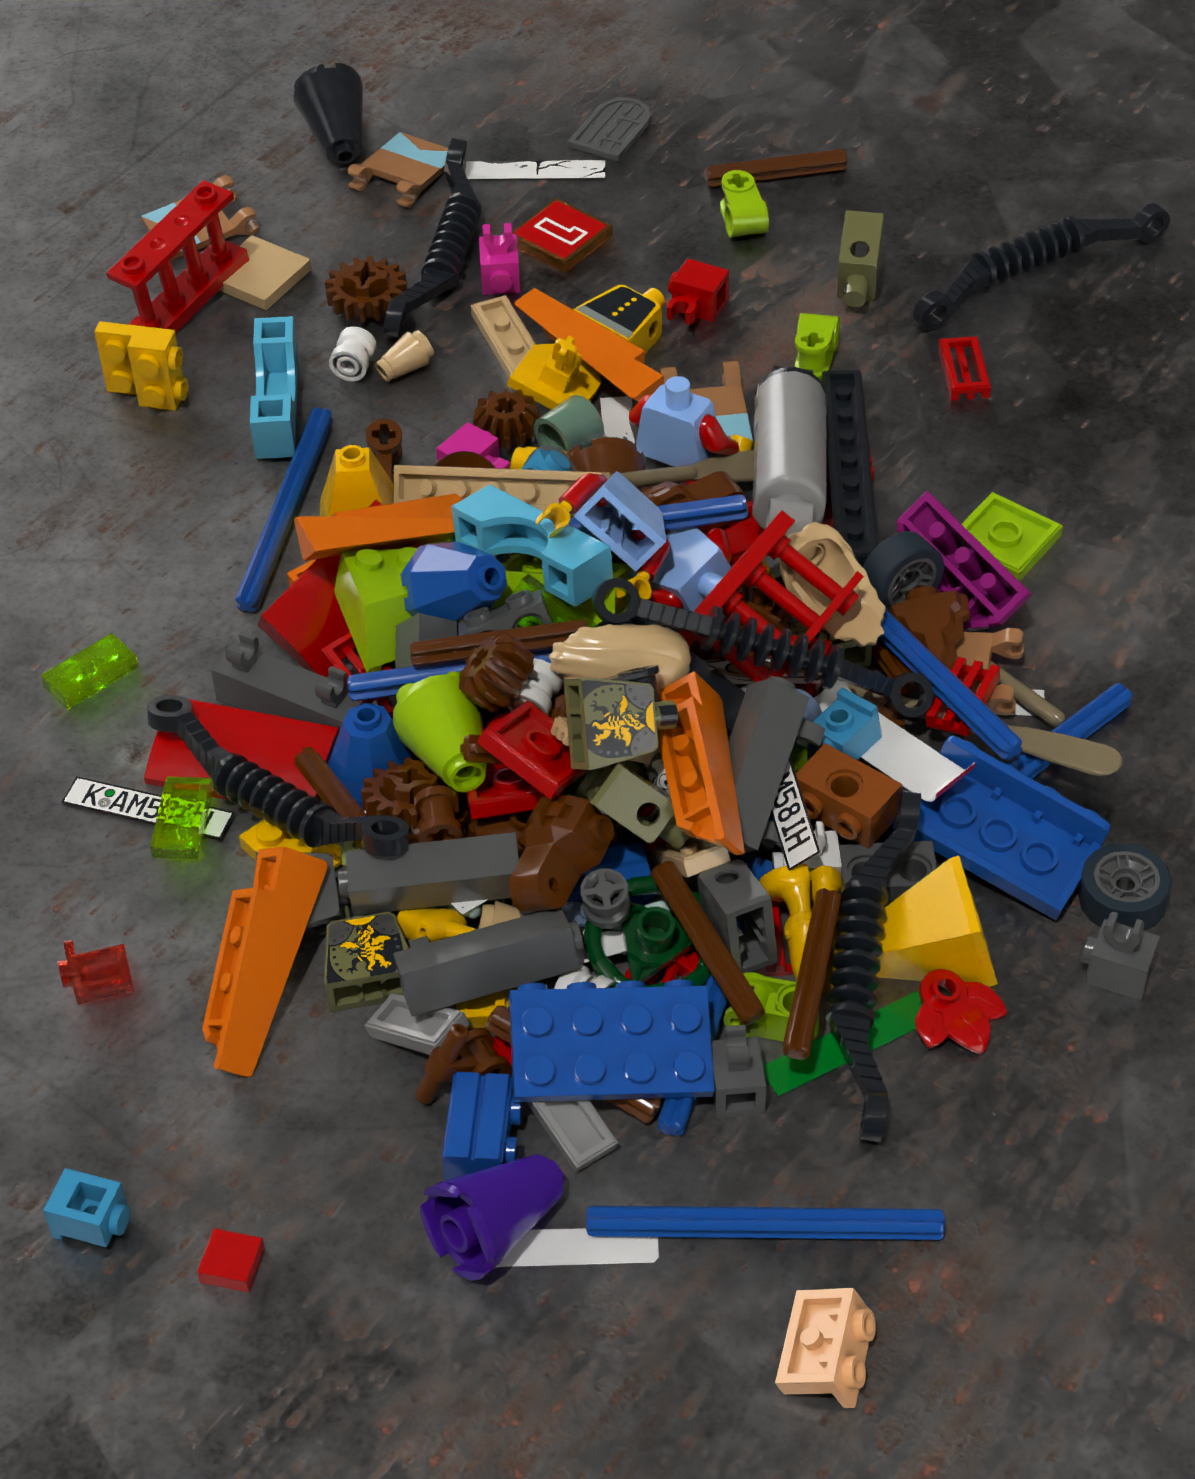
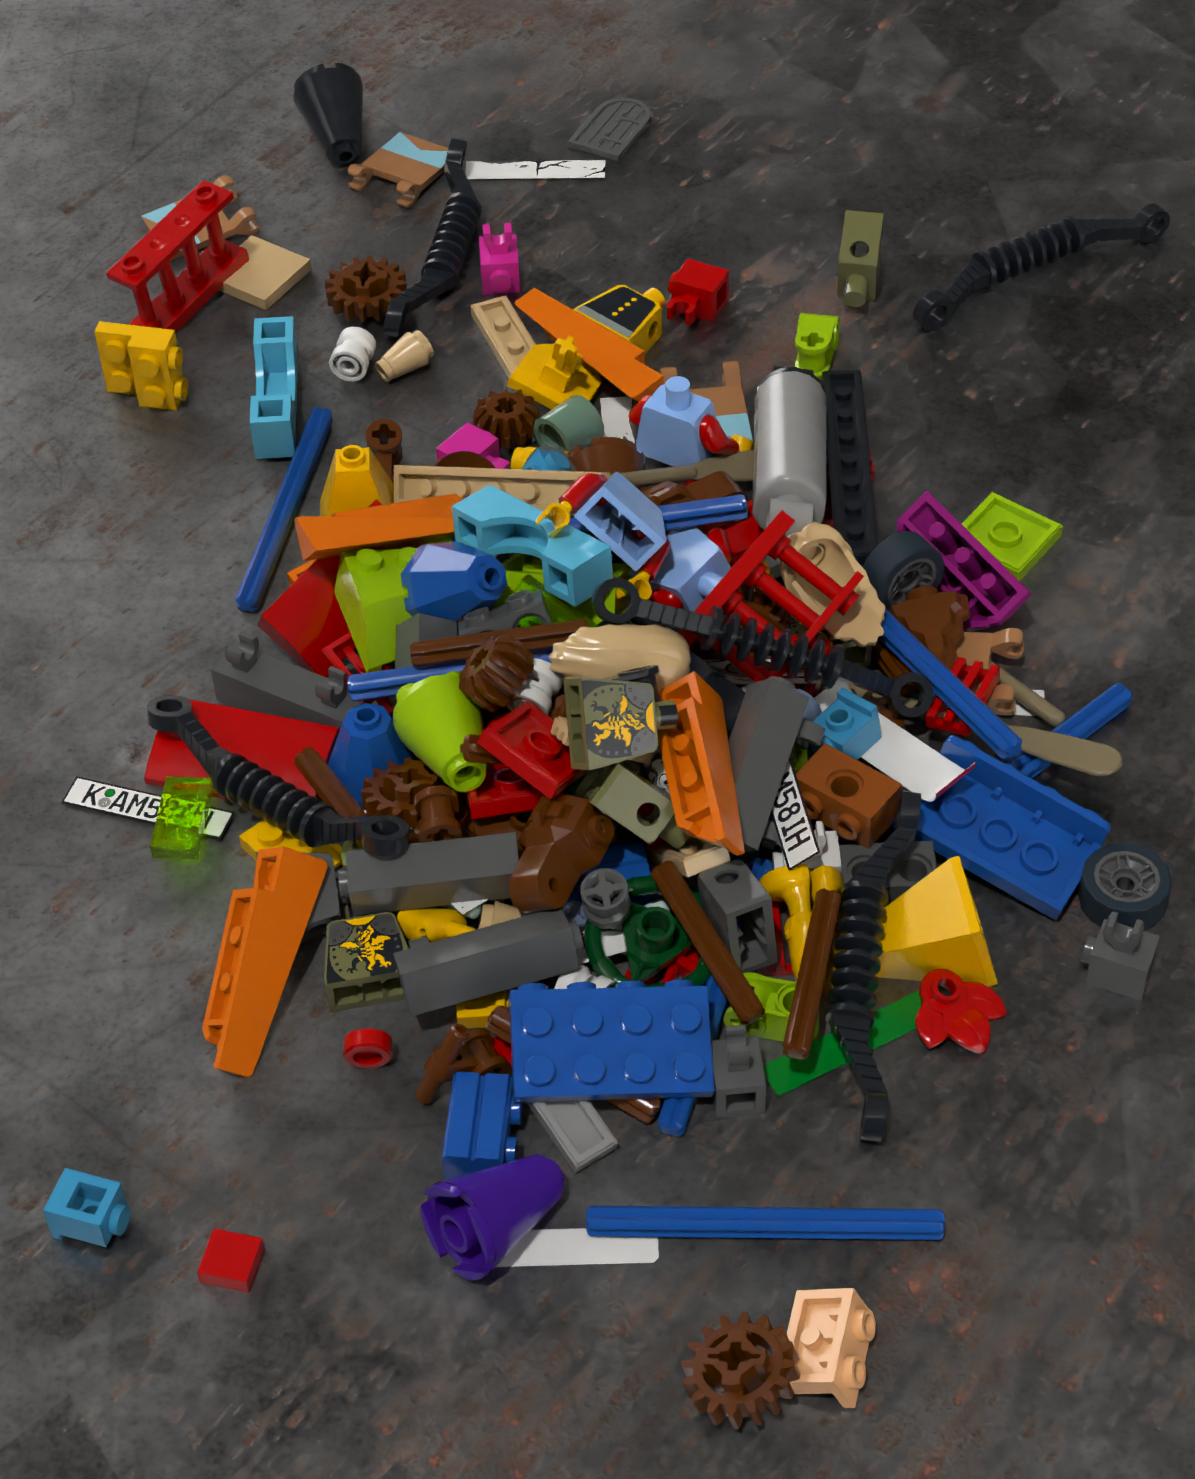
(89, 671): clear neon green plate -> none
(96, 973): clear red bracket -> none
(367, 1048): none -> red tile
(420, 1032): light grey tile -> none
(561, 234): tile -> none
(740, 1370): none -> reddish brown gear
(742, 205): lime piece -> none
(782, 166): reddish brown axle -> none
(967, 386): red tile -> none

